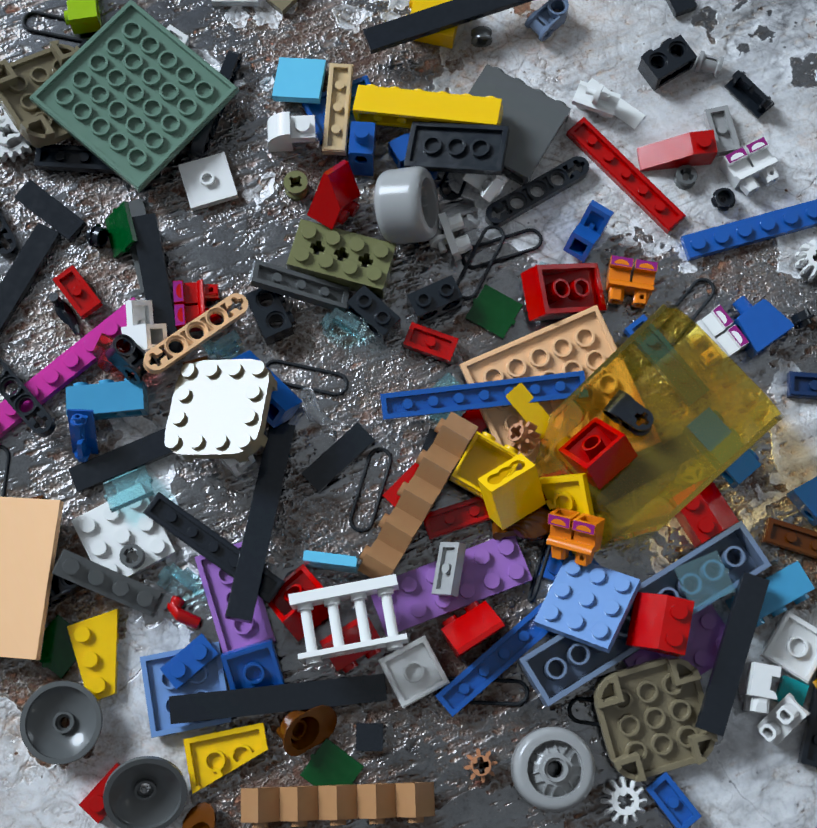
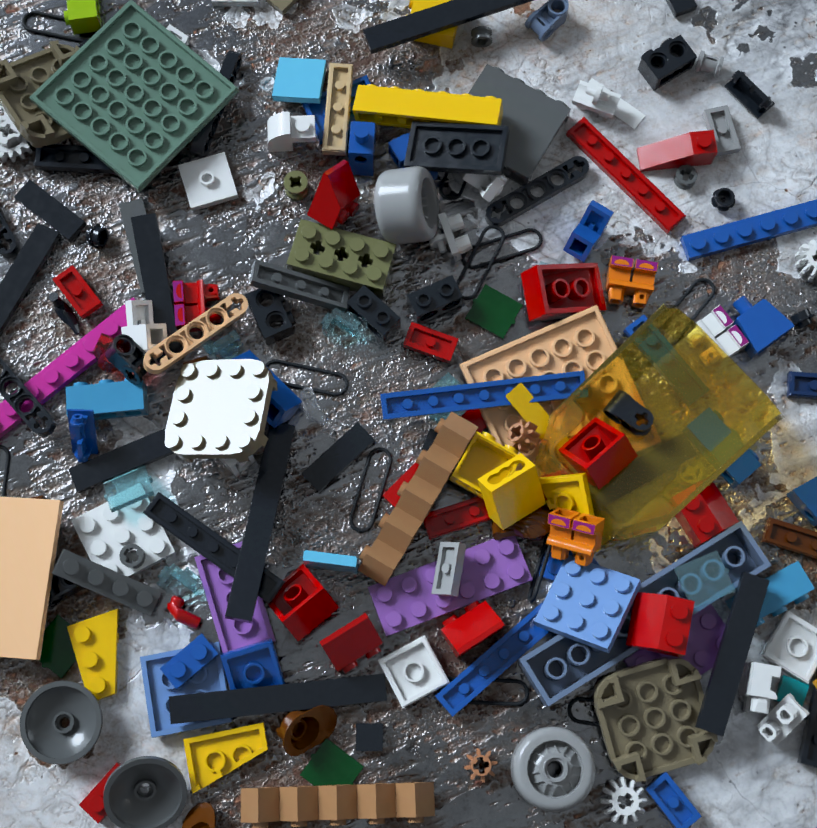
(121, 230): dark green piece -> none
(331, 598): white fence -> none
(749, 164): white hips -> none

